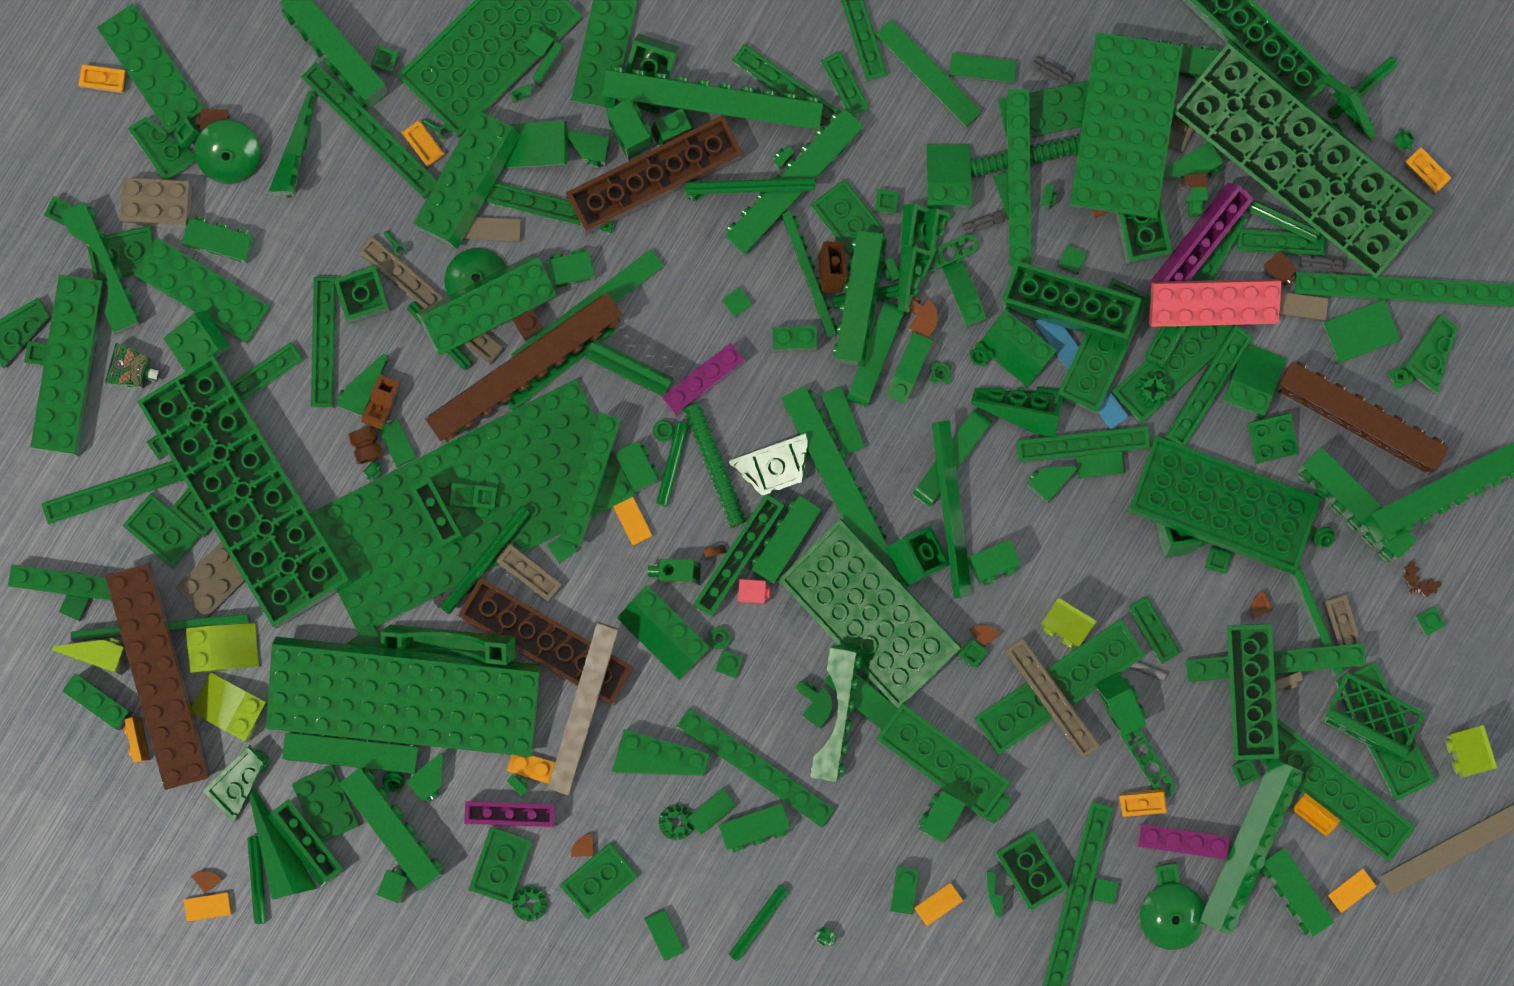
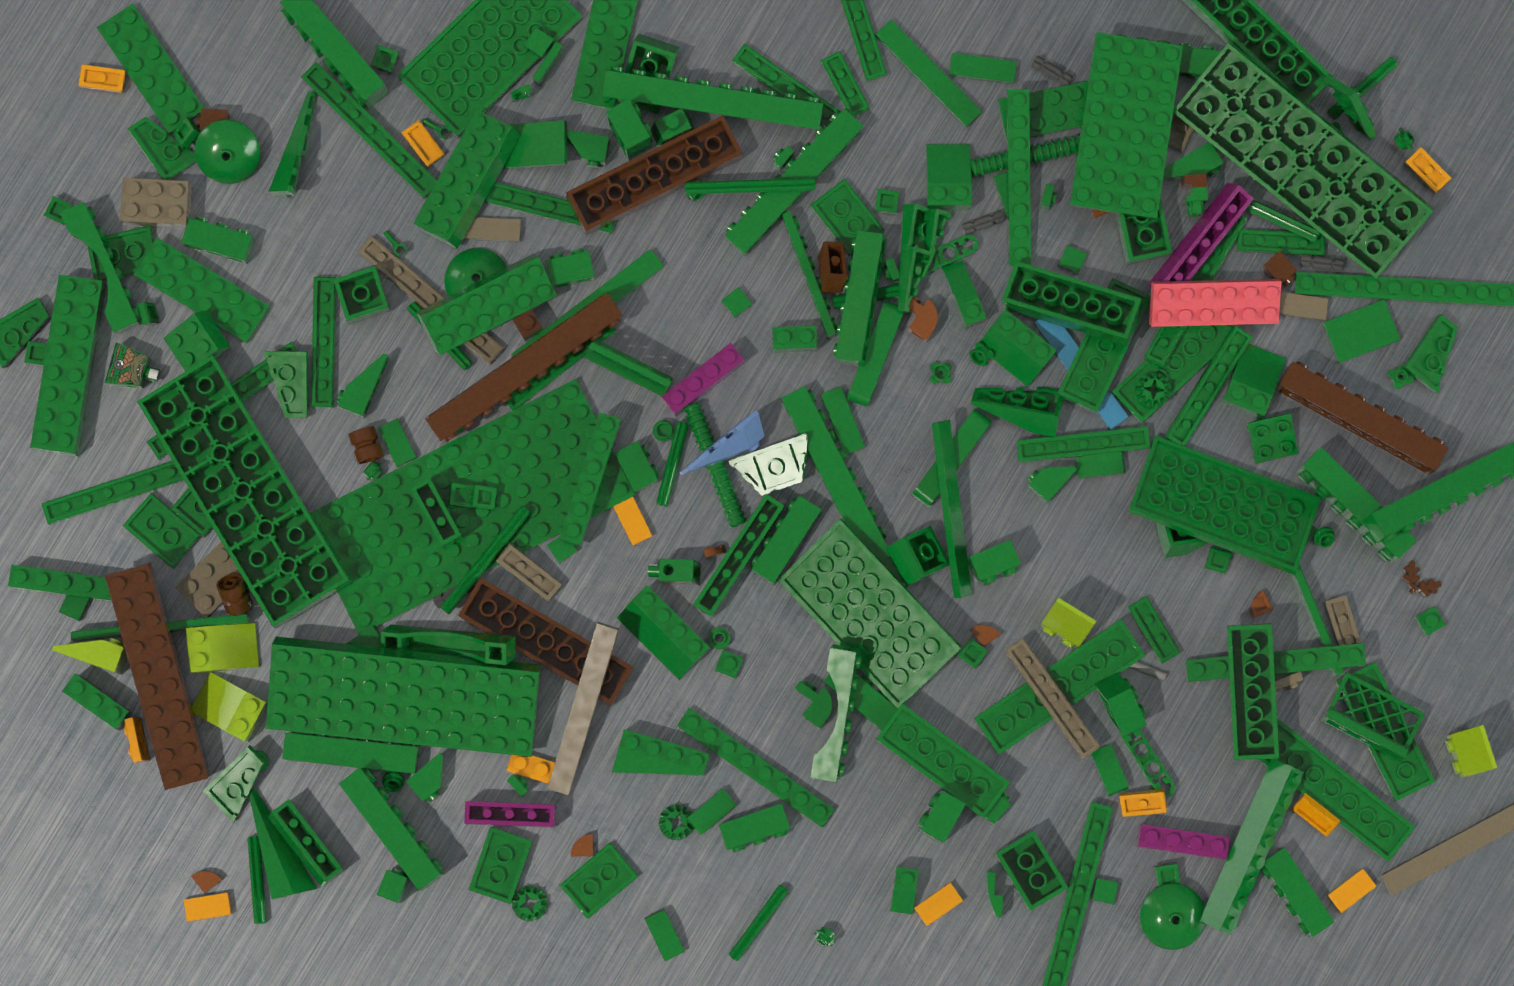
(148, 313): none -> green tile
(234, 594): none -> reddish brown wheel
(290, 377): none -> green wing
(325, 804): green plate -> none
(381, 402): dark orange brick -> none
(735, 442): none -> medium blue wedge
(753, 592): coral brick -> none
(909, 368): green slope -> none
(1109, 770): none -> green slope
(1245, 772): green plate -> none

